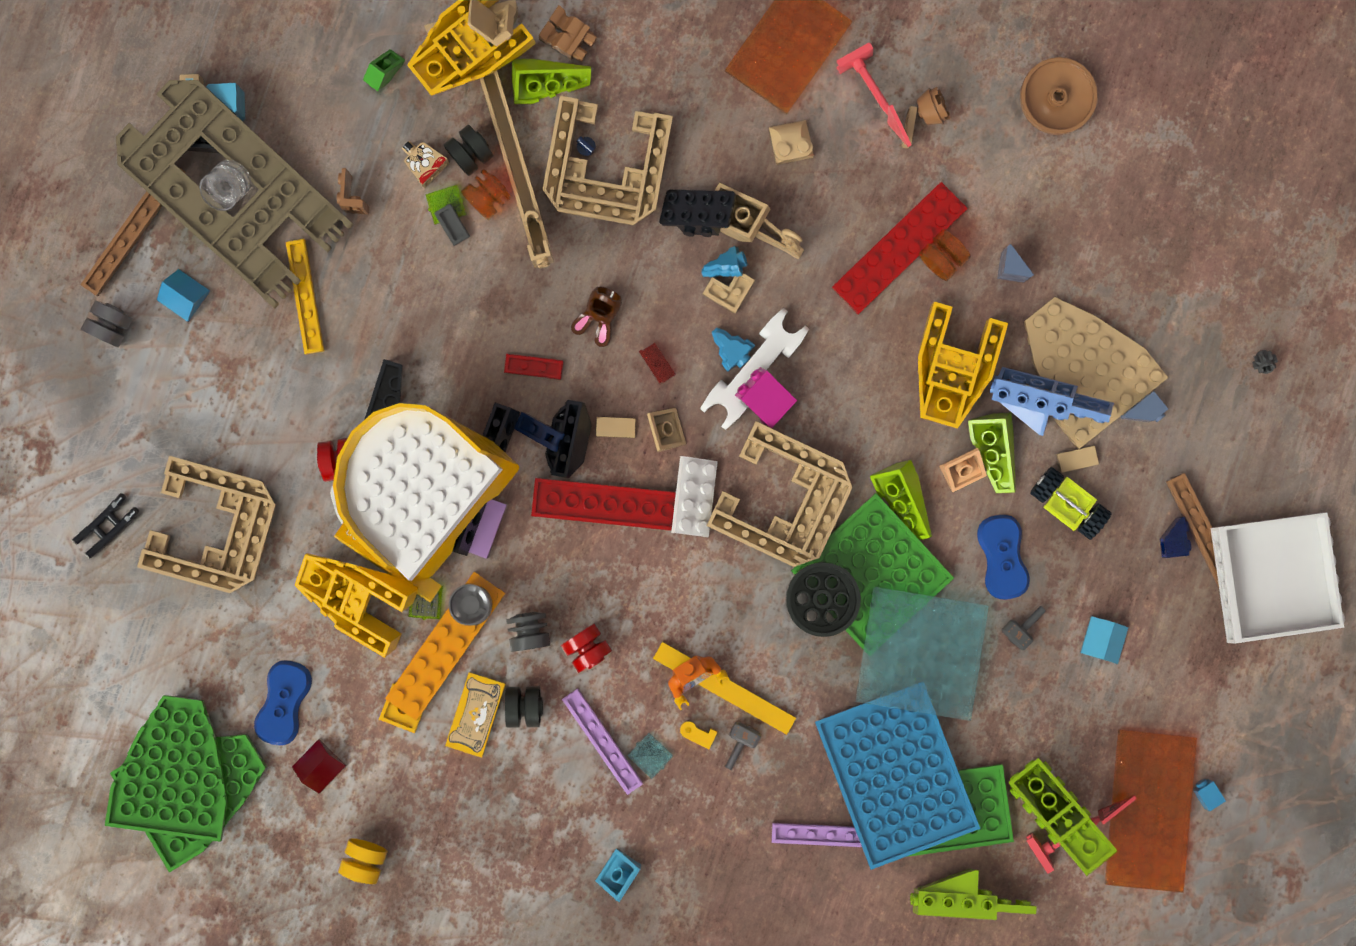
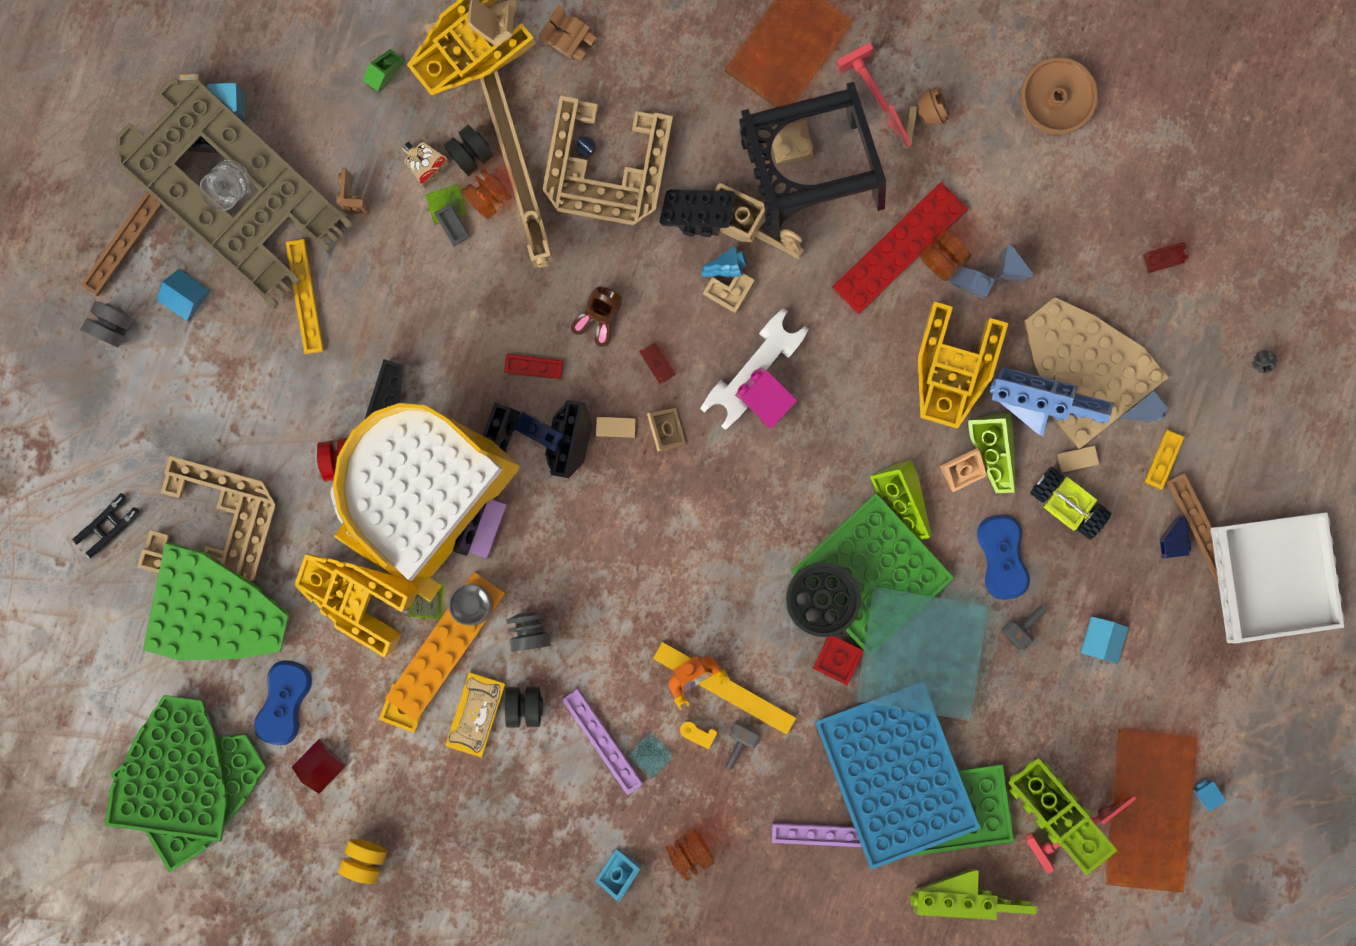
(210, 611): none -> bright green wing
(541, 78): lime wedge -> none
(589, 652): red wheel -> none
(603, 504): red plate -> none
(690, 854): none -> clear orange wheel
(694, 496): white plate -> none
(732, 349): dark azure rock -> none
(785, 204): none -> black arch
(817, 515): tan slope -> none
(838, 659): none -> red plate
(972, 281): none -> sand blue slope
(1164, 459): none -> yellow tile
(1165, 257): none -> clear red hinge

